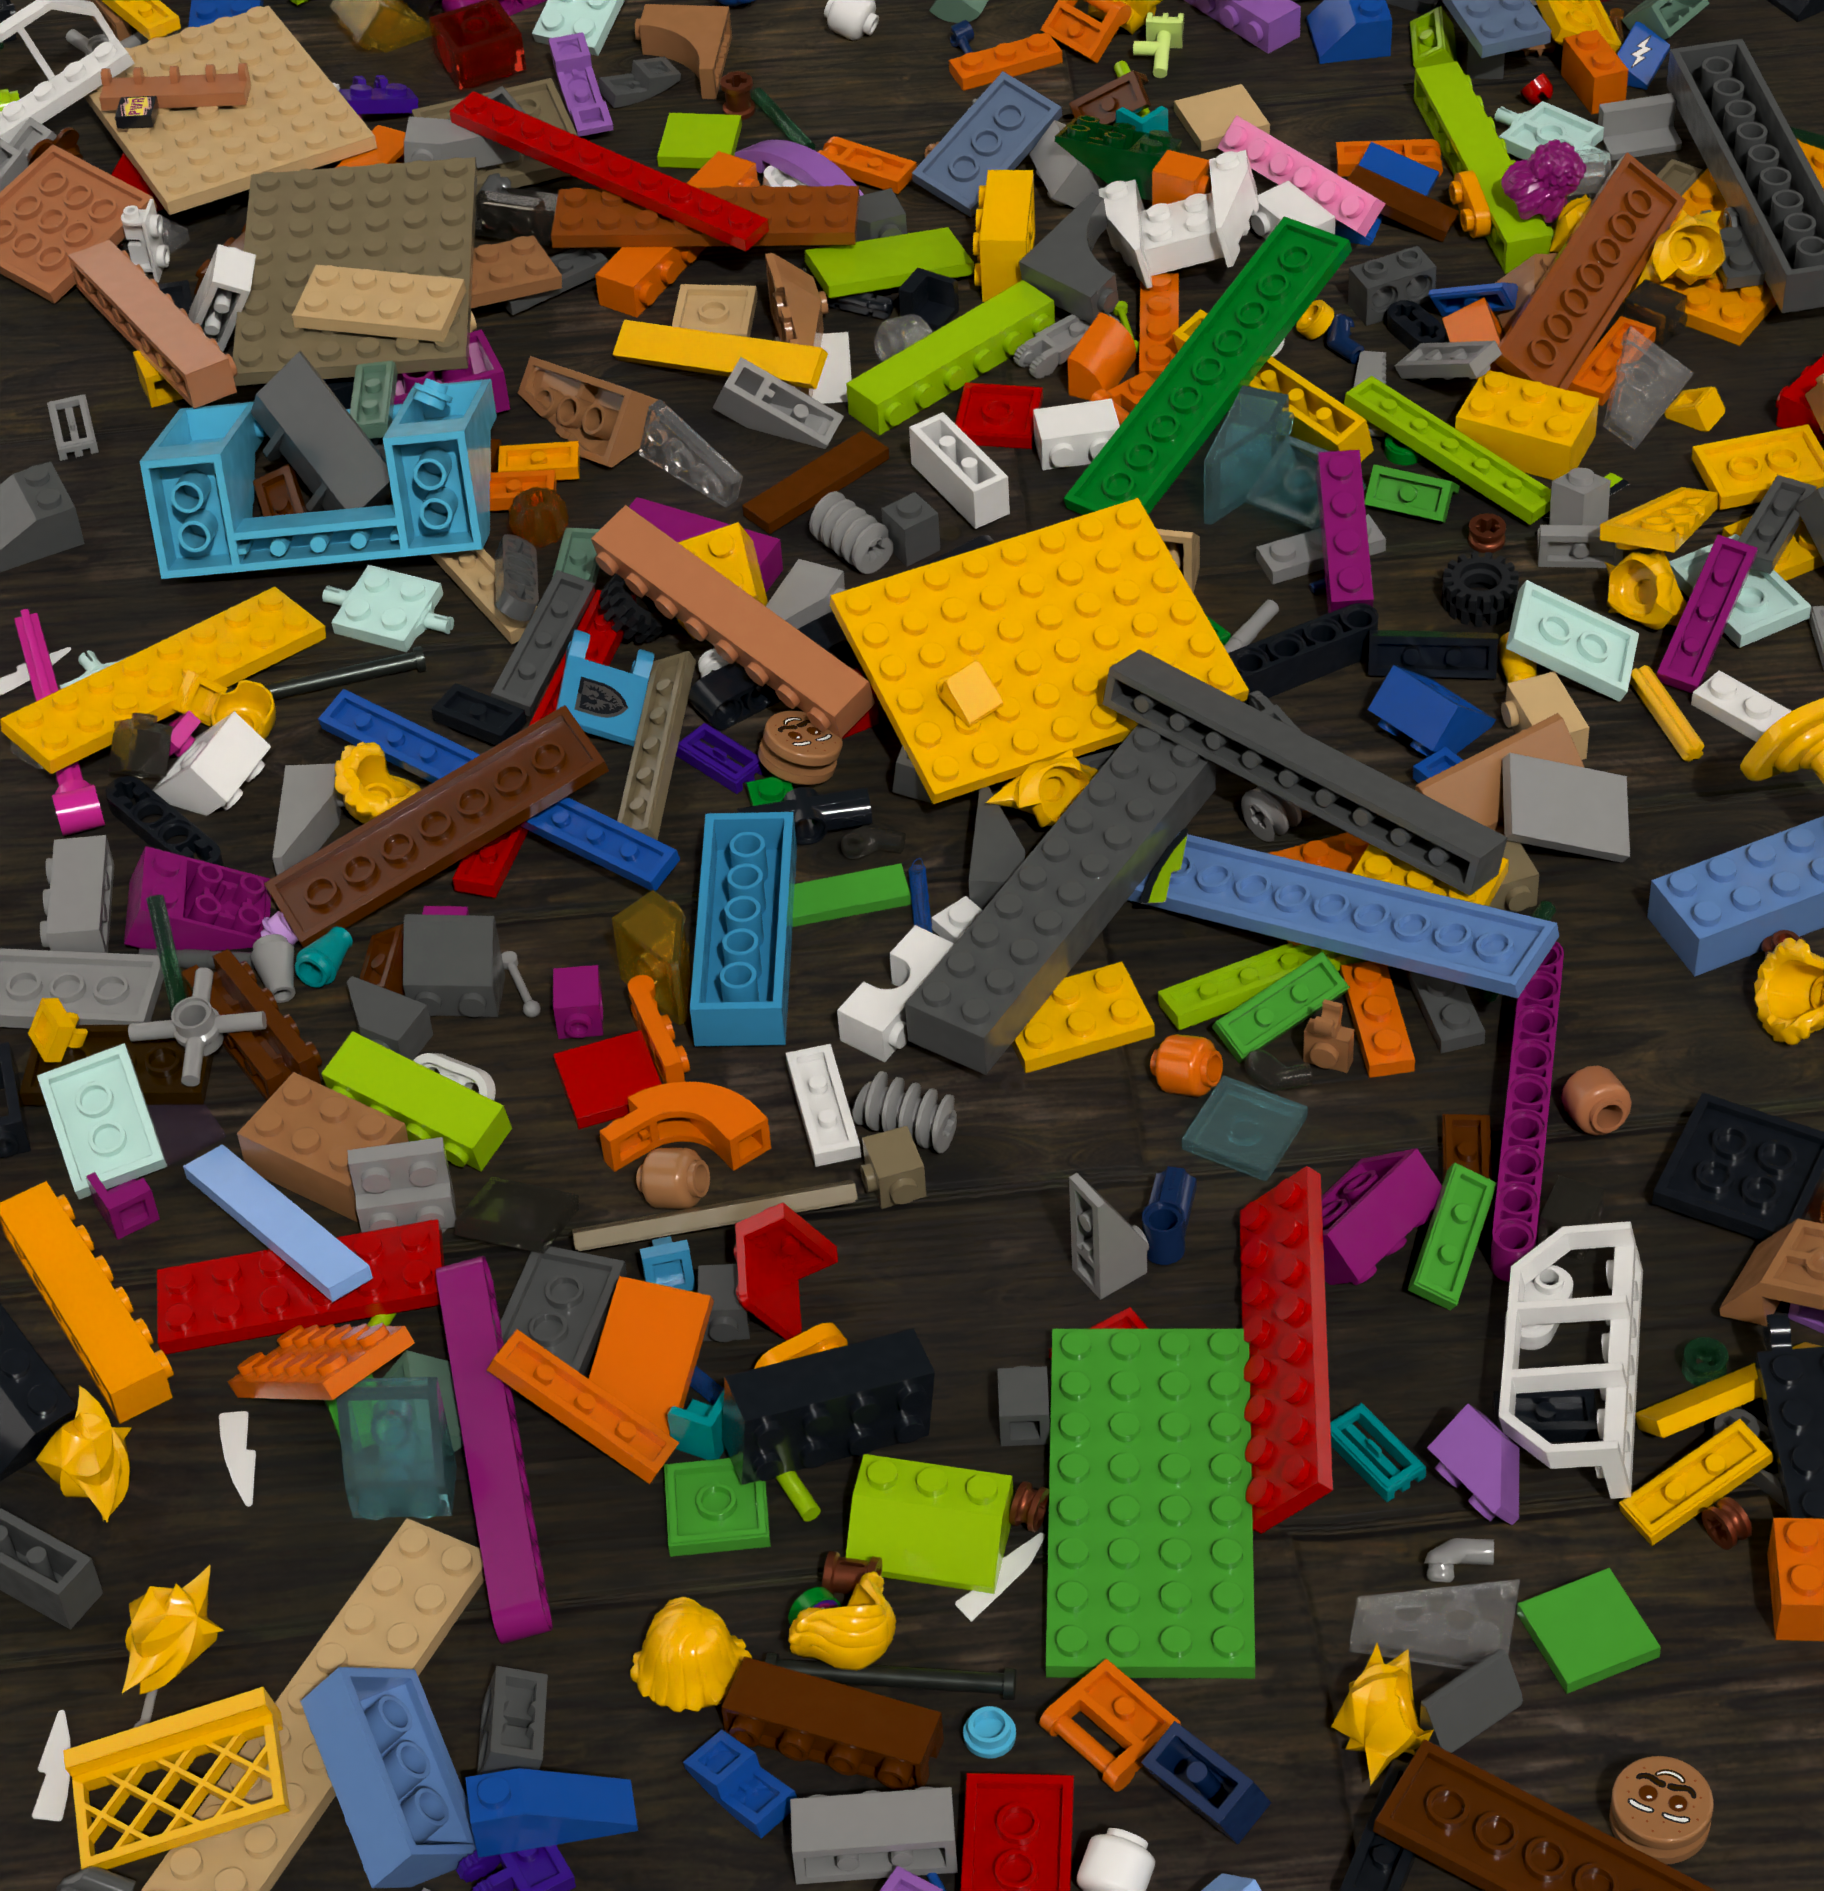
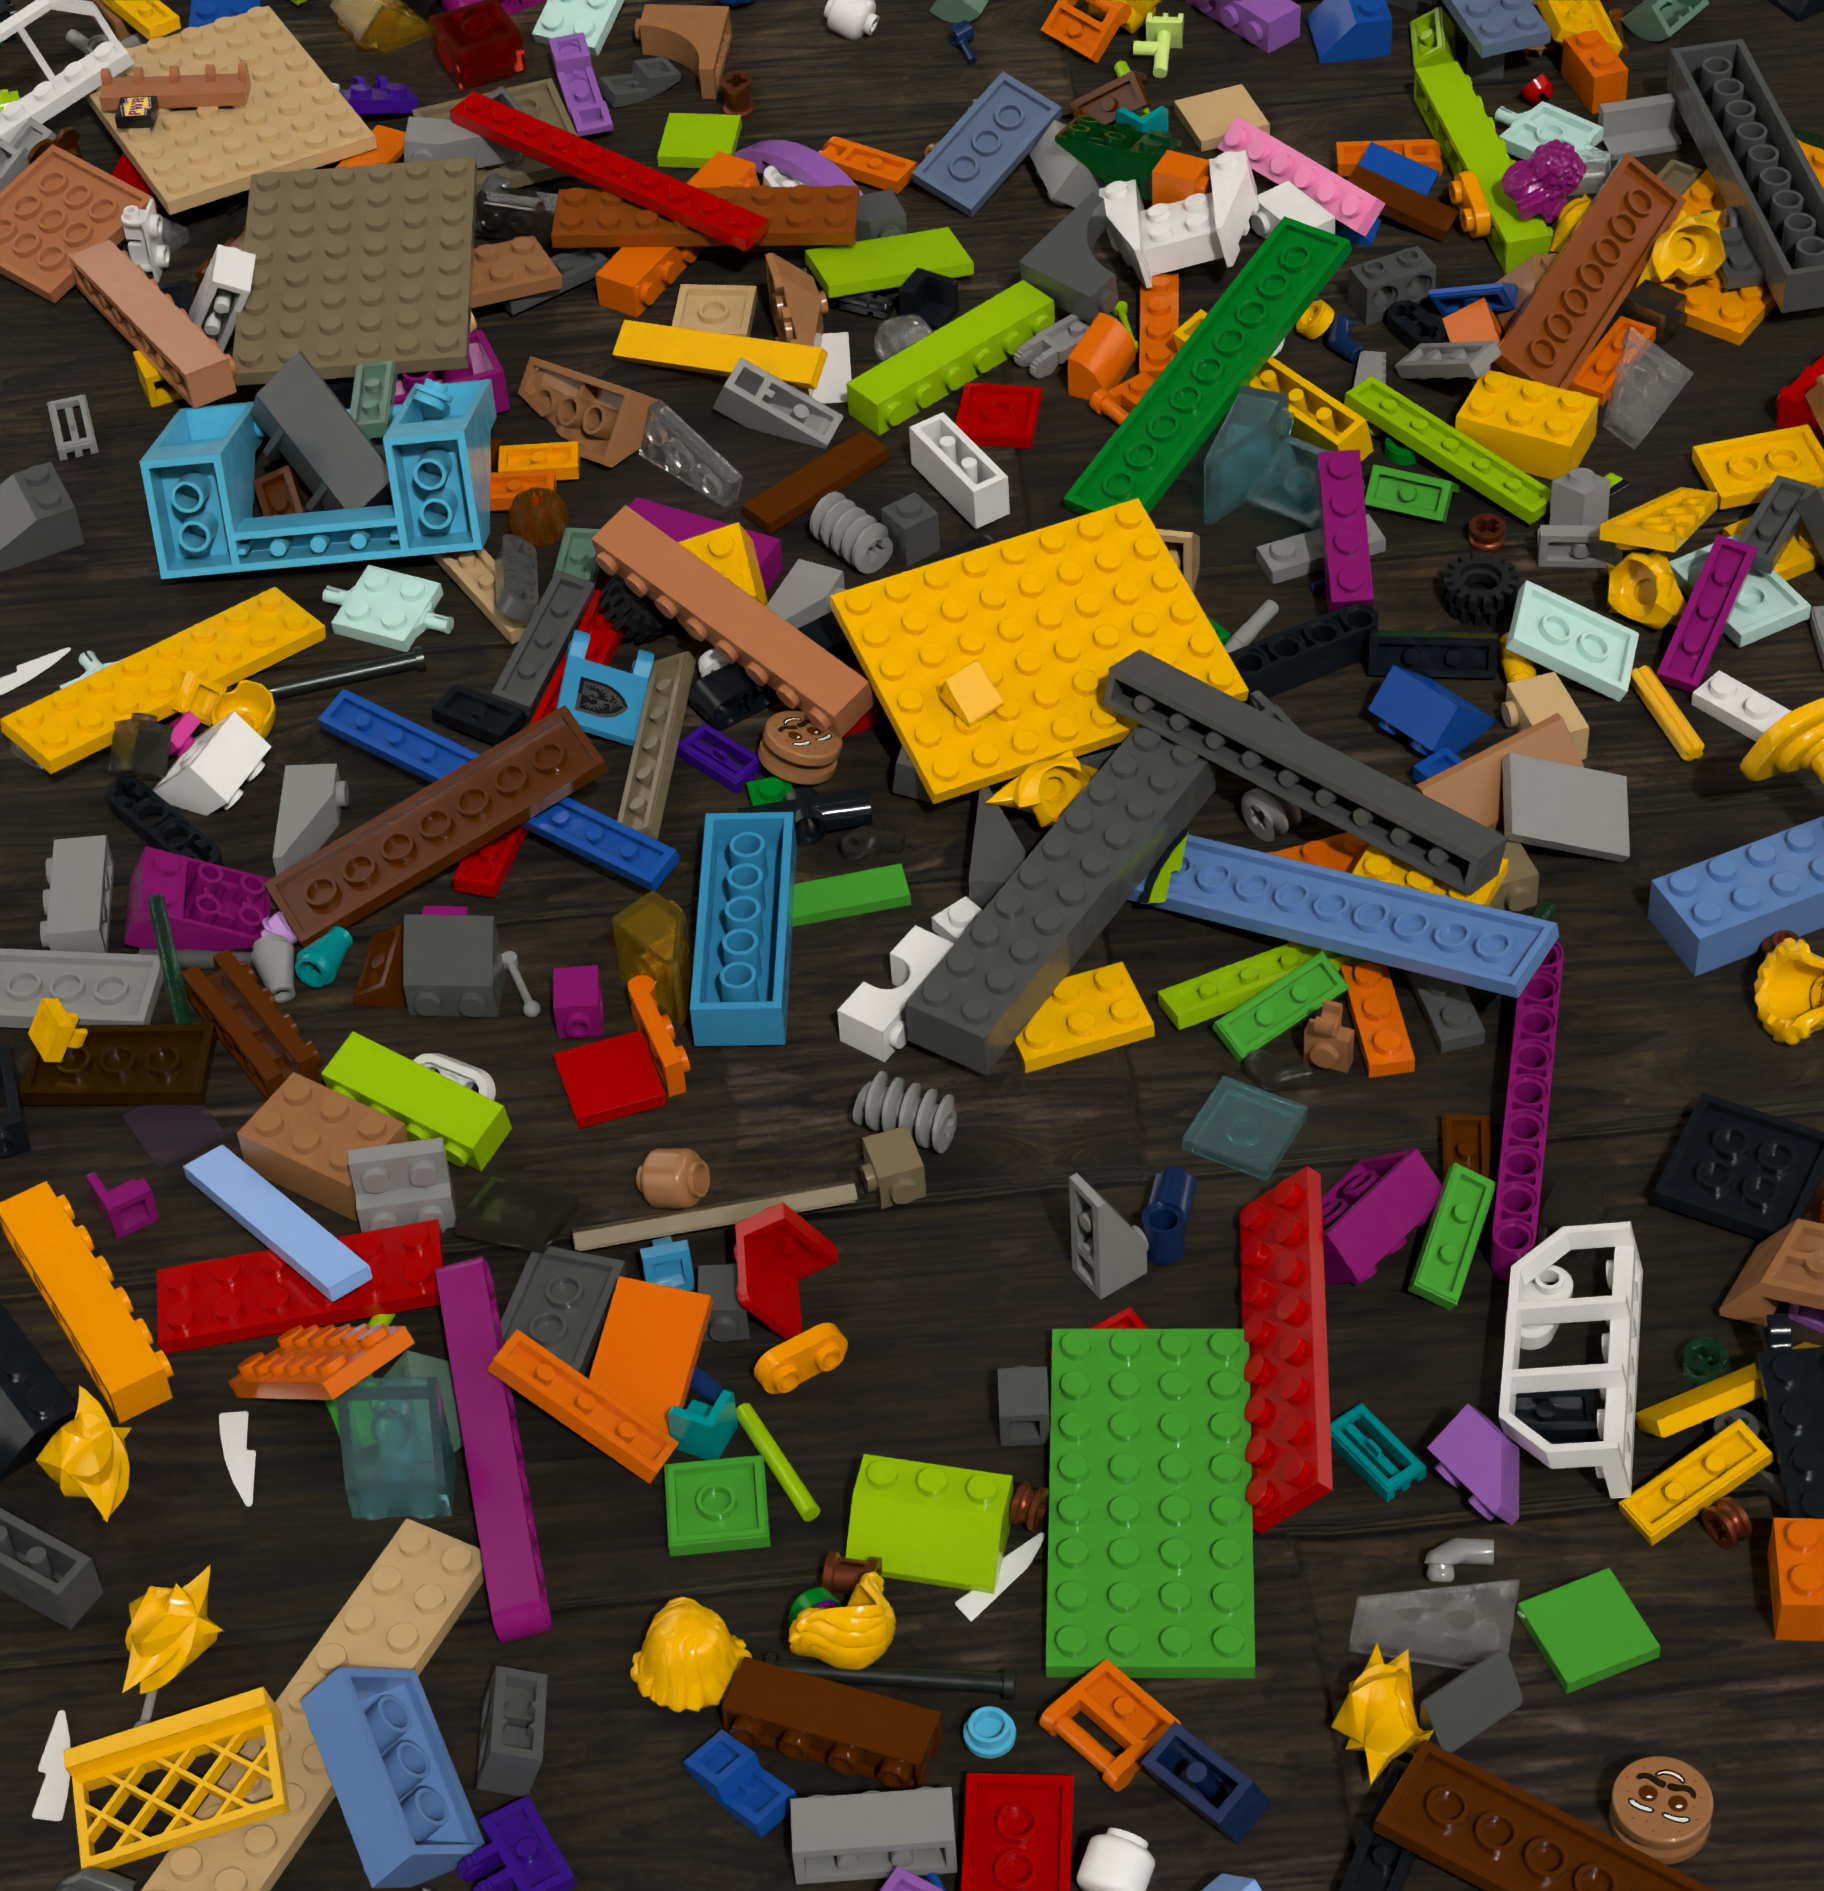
(74, 798): dark pink piece -> none
(102, 1120): light aqua plate -> none
(197, 1026): light grey bar -> none
(367, 782): yellow hair -> none
(379, 303): tan plate -> none
(390, 1018): dark grey slope -> none
(545, 1808): blue slope -> none
(687, 1114): orange arch -> none
(780, 118): clear green bar -> none
(823, 1105): white plate -> none
(827, 1406): black brick -> none
(928, 918): blue piece -> none
(1003, 229): yellow brick -> none
(1013, 58): orange plate -> none
(1073, 432): white brick -> none
(1186, 1065): orange head -> none
(1596, 1100): nougat head -> none
(1642, 55): blue slope -> none
(1697, 408): yellow slope -> none

